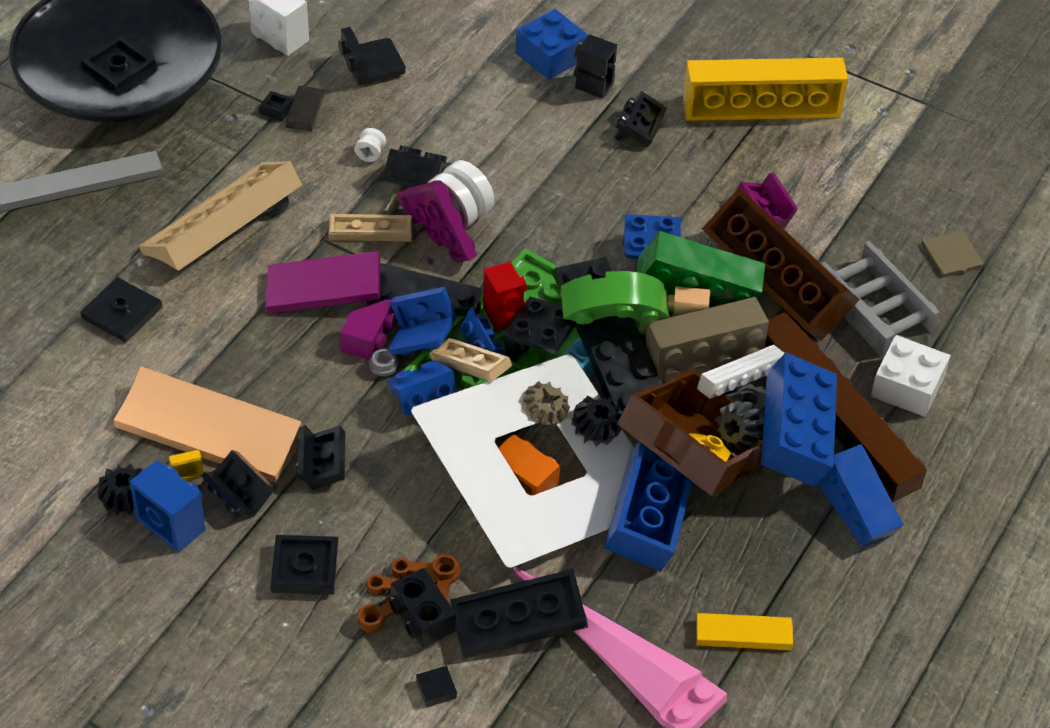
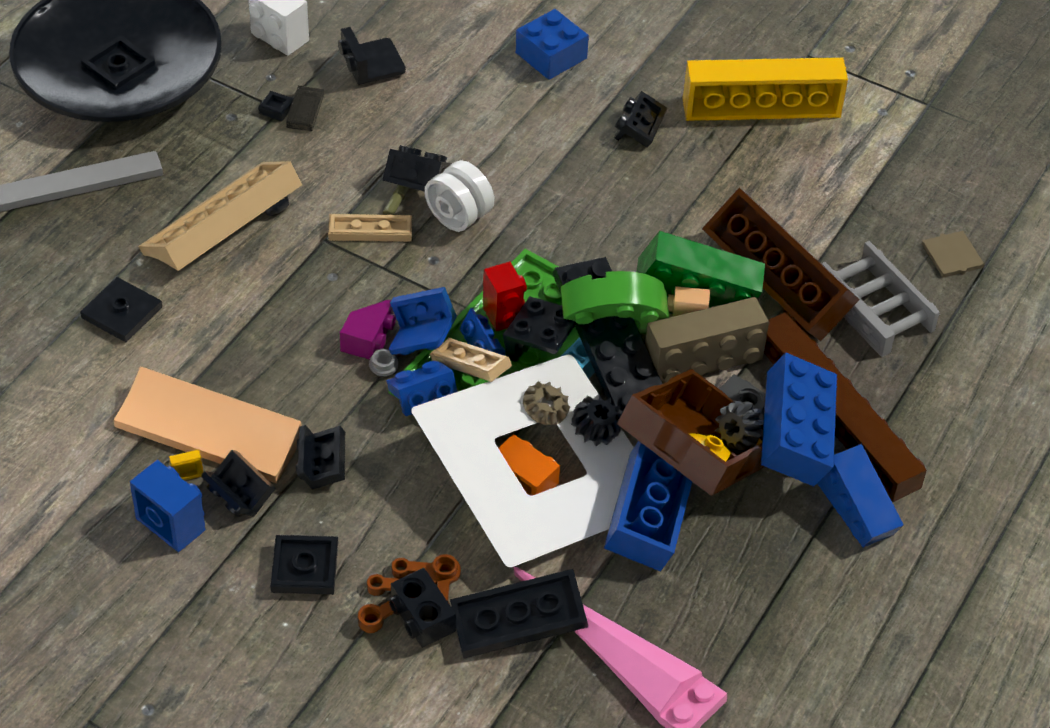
(115, 489): black gear -> none
(323, 282): magenta tile -> none
(370, 145): white wheel -> none
(401, 281): black wing -> none
(434, 210): magenta plate -> none
(436, 686): black tile -> none
(595, 66): black piece -> none
(641, 229): blue bracket -> none
(738, 372): white piece -> none
(744, 631): yellow tile -> none
(772, 198): magenta bracket -> none
(910, 375): white brick -> none

